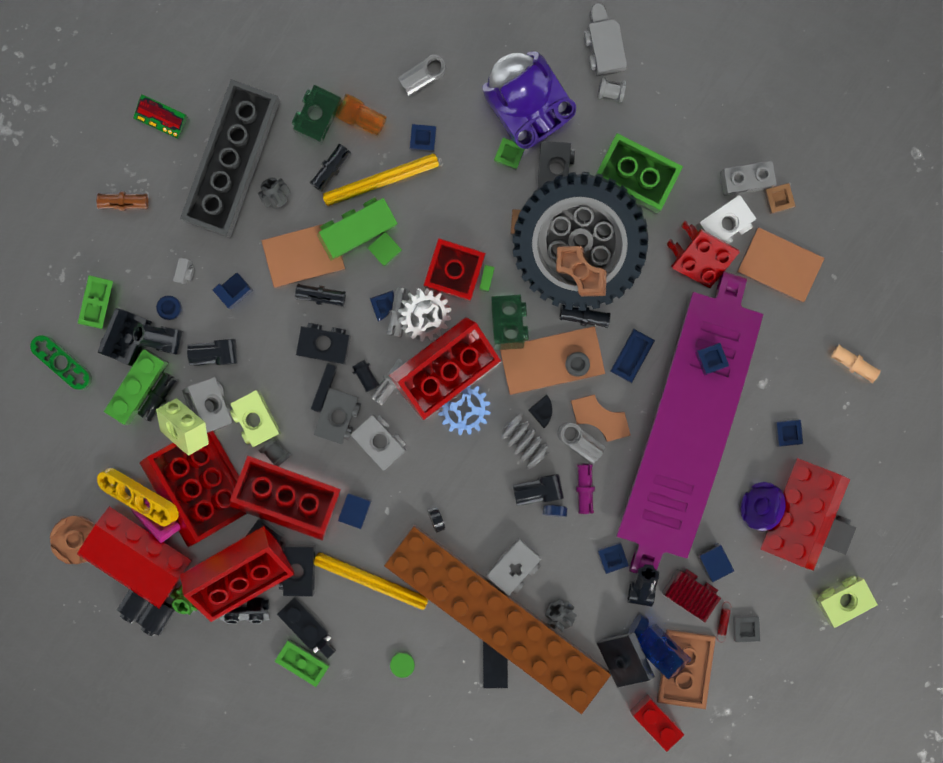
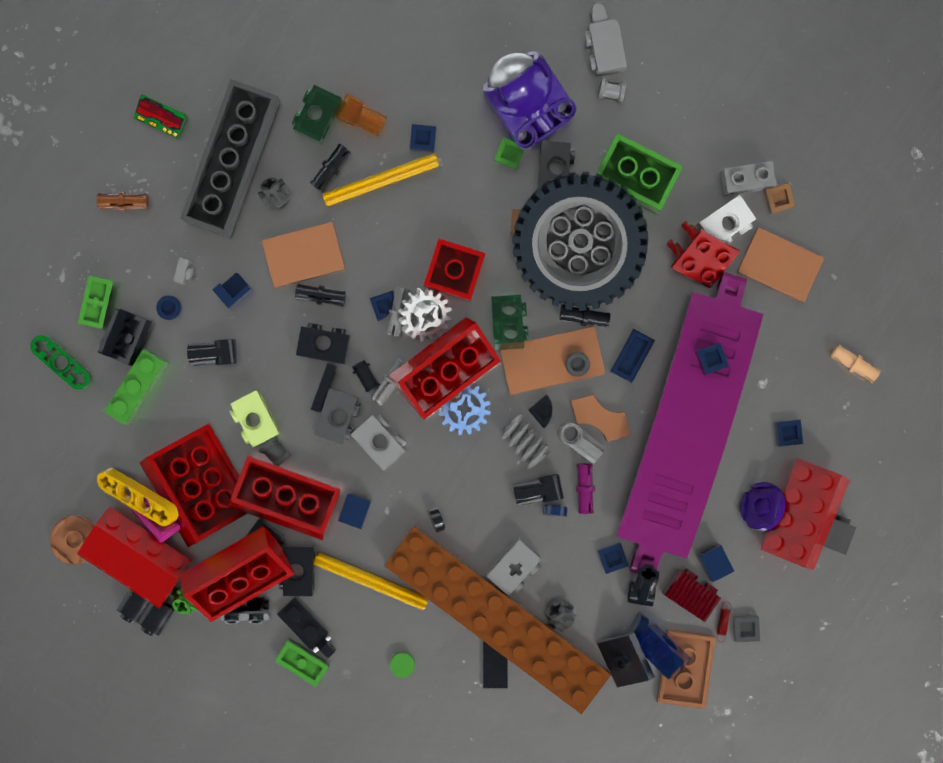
(157, 396): black pin -> none
(162, 338): black piece -> none
(182, 426): yellowish green brick -> none
(208, 390): light grey brick -> none
(356, 228): bright green brick -> none
(384, 249): bright green tile -> none
(420, 76): light grey piece -> none
(486, 278): bright green tile -> none
(589, 279): nougat tile -> none
(657, 723): red brick -> none
(860, 602): yellowish green brick -> none

